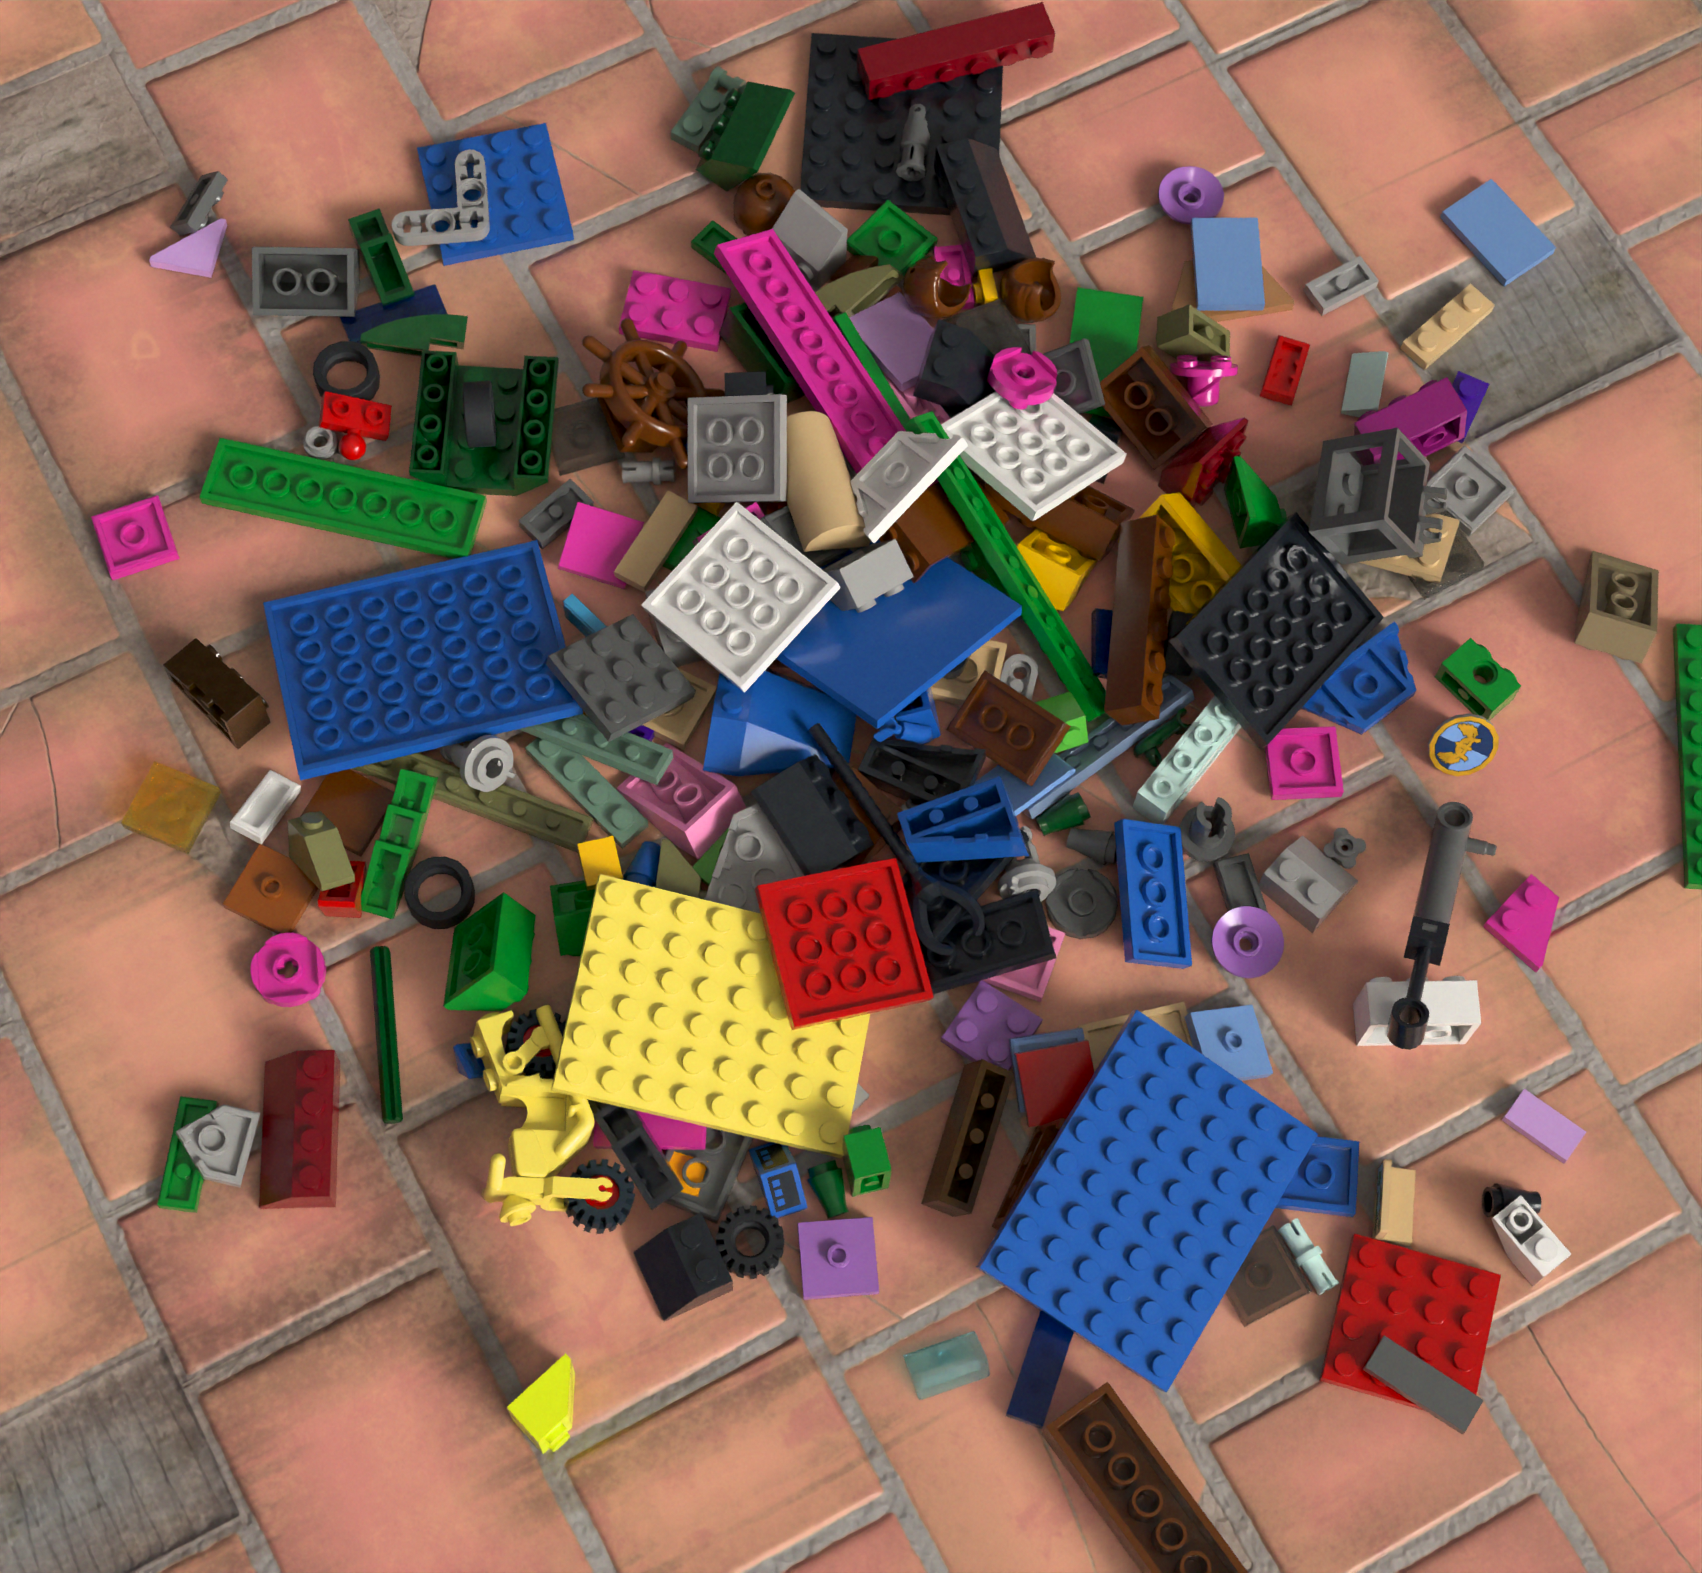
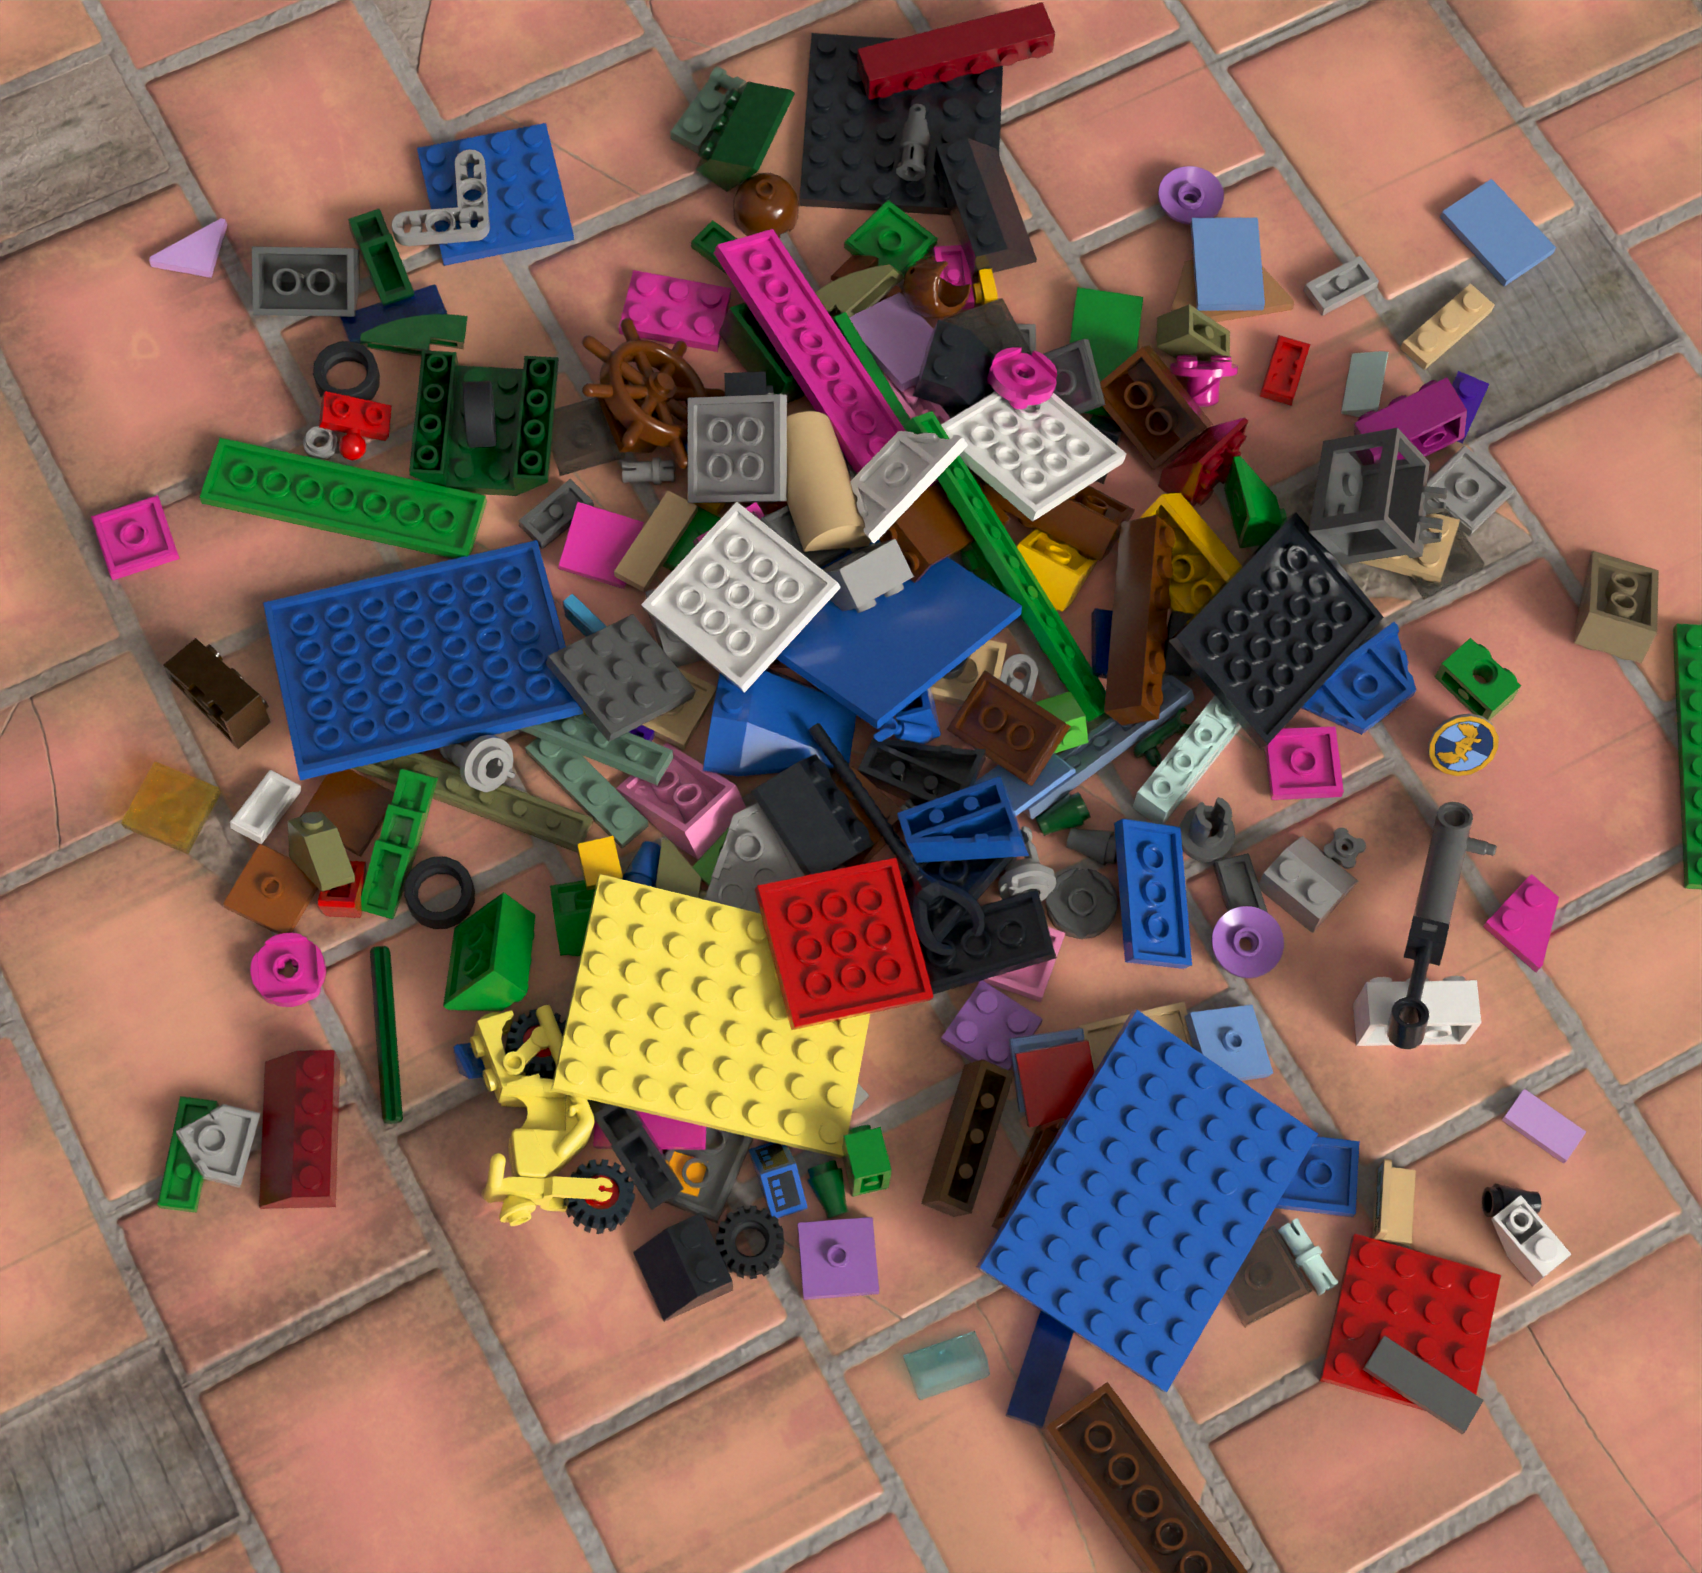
(198, 204): dark grey plate -> none
(546, 1406): neon yellow slope -> none
(812, 238): light grey slope -> none
(1031, 290): reddish brown piece -> none

